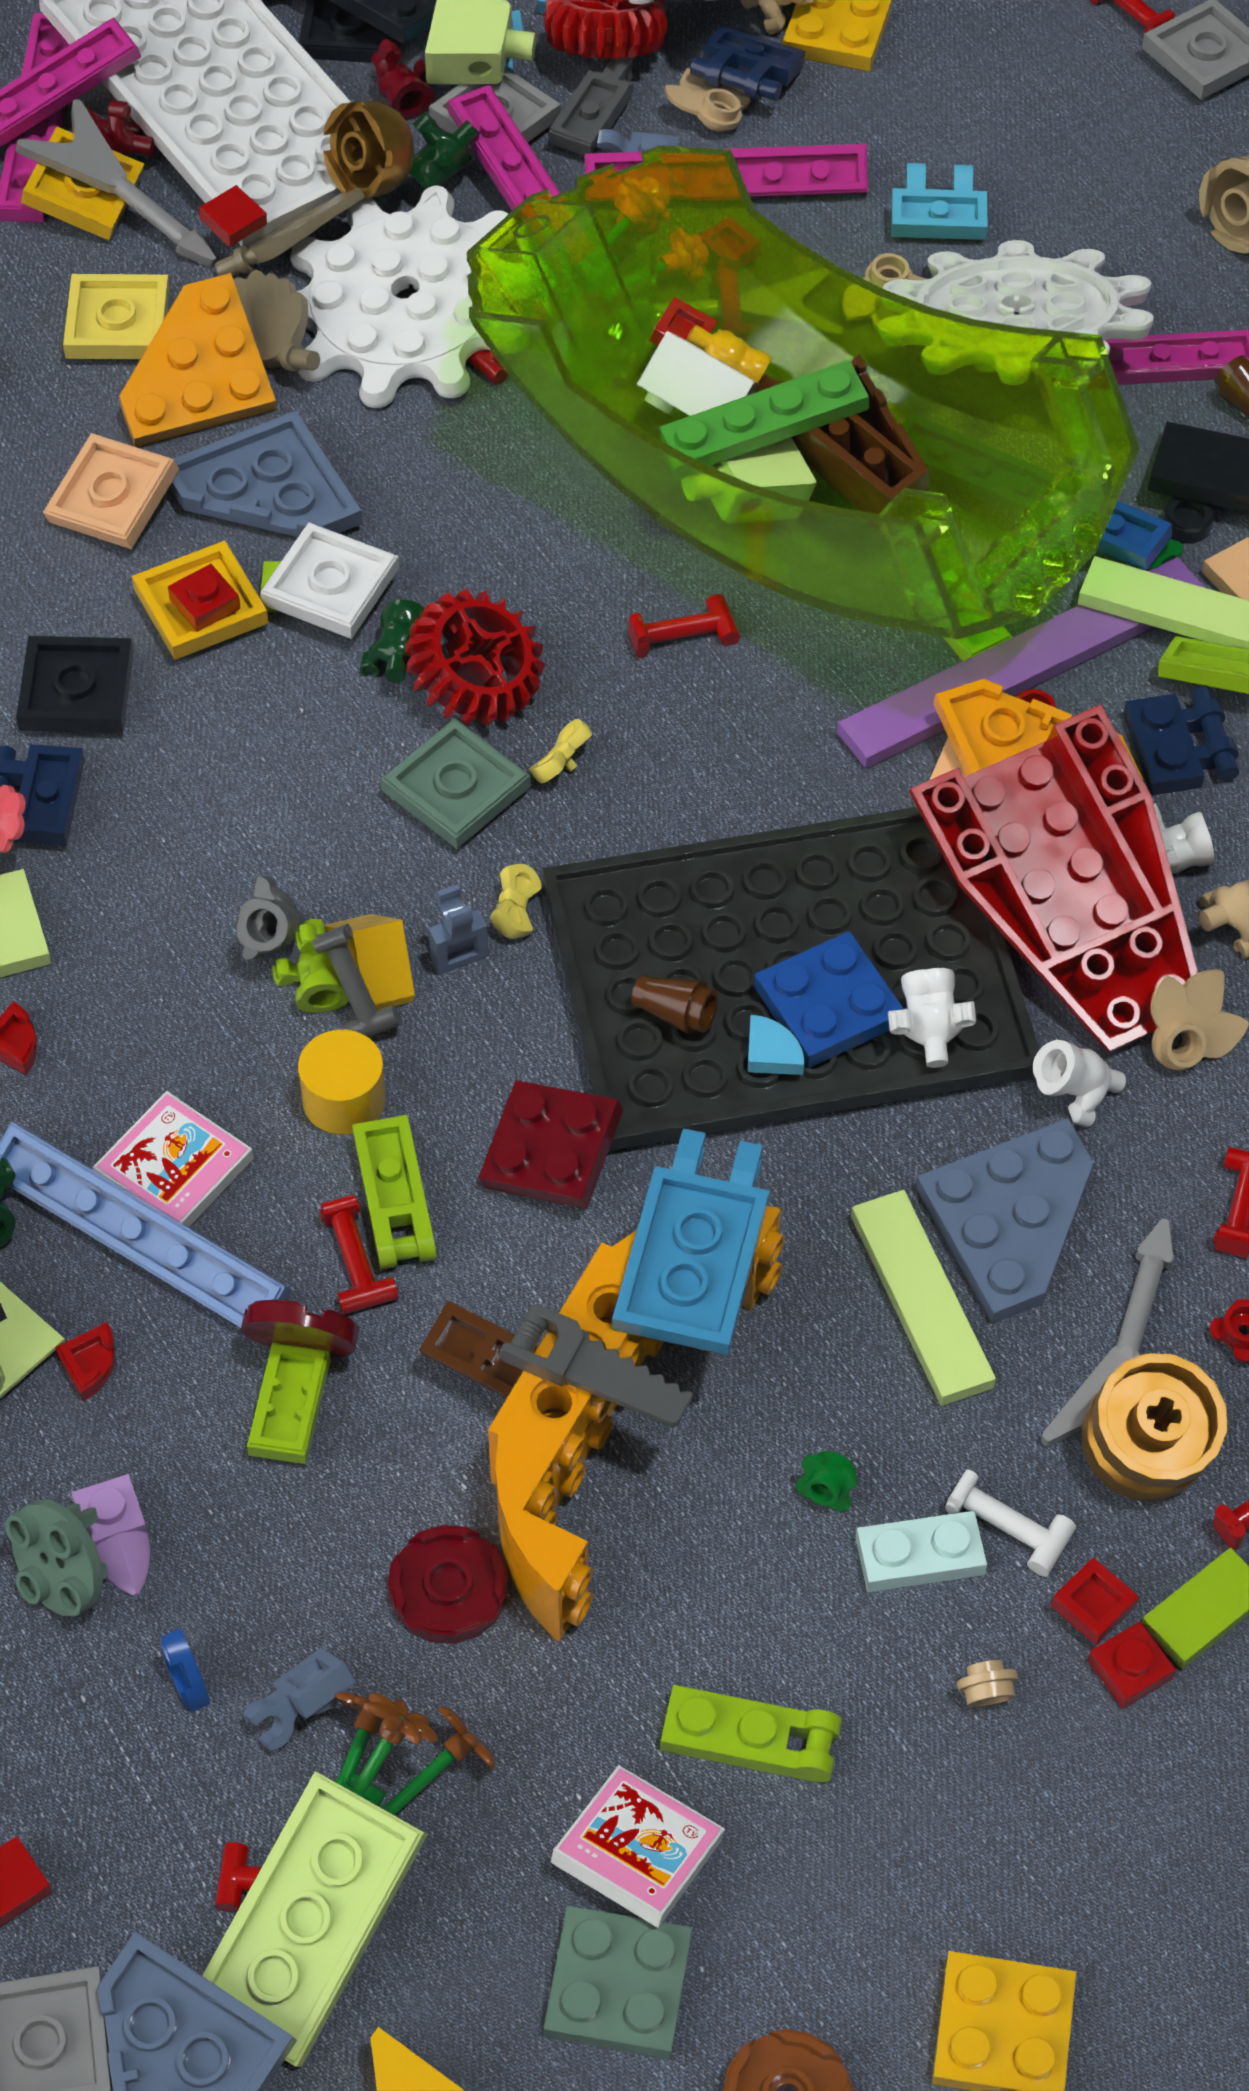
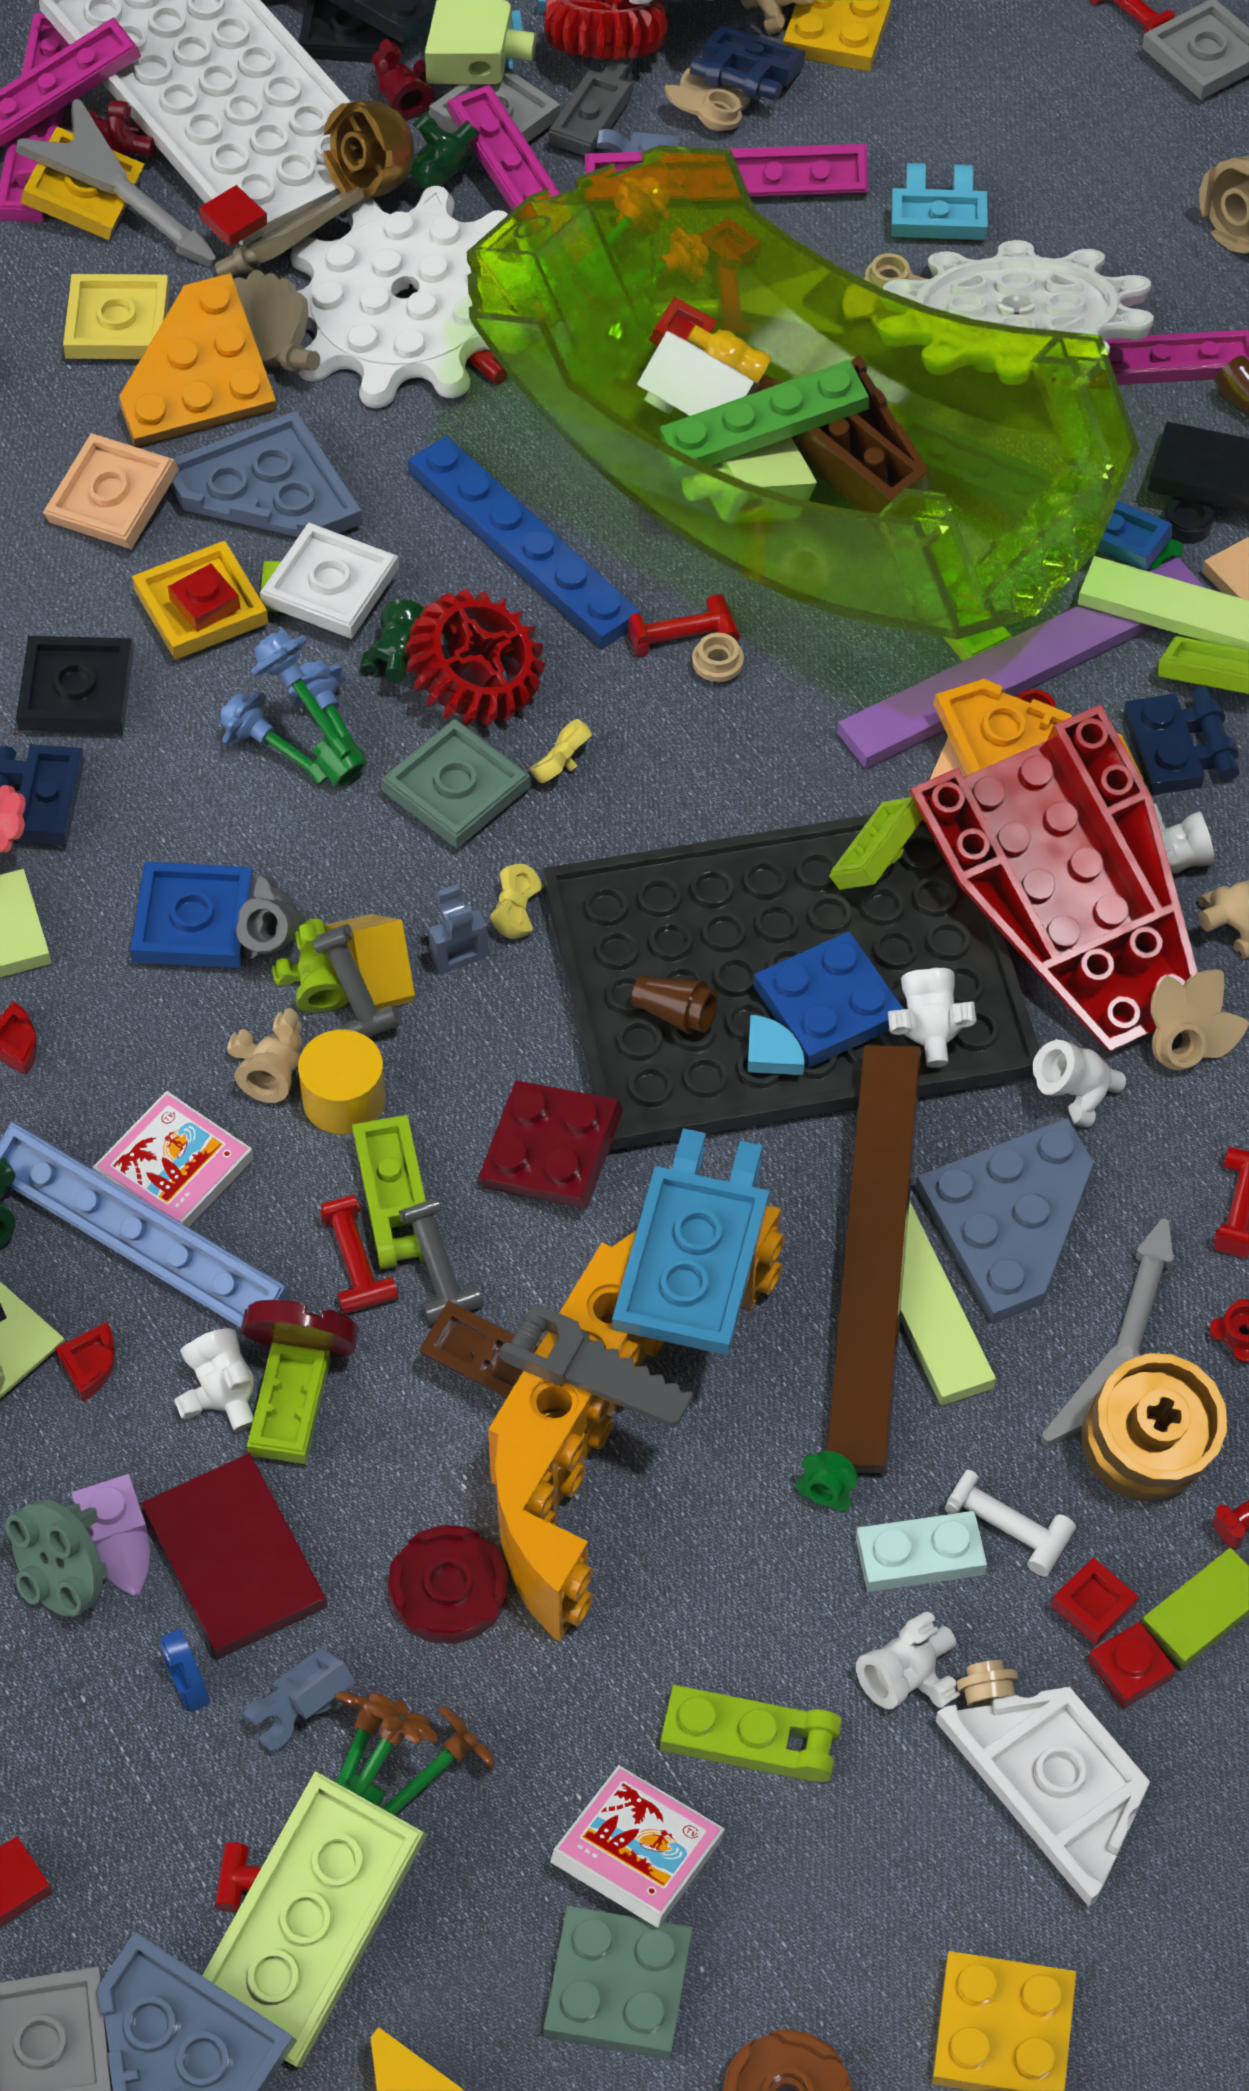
(190, 914): none -> blue plate
(223, 1378): none -> white piece
(233, 1555): none -> dark red tile
(270, 1064): none -> tan piece
(314, 685): none -> plant
(437, 1262): none -> dark grey piece
(523, 541): none -> blue plate
(718, 647): none -> tan plate
(875, 1257): none -> reddish brown tile
(877, 844): none -> lime plate
(909, 1664): none -> white piece
(1055, 1777): none -> white wing

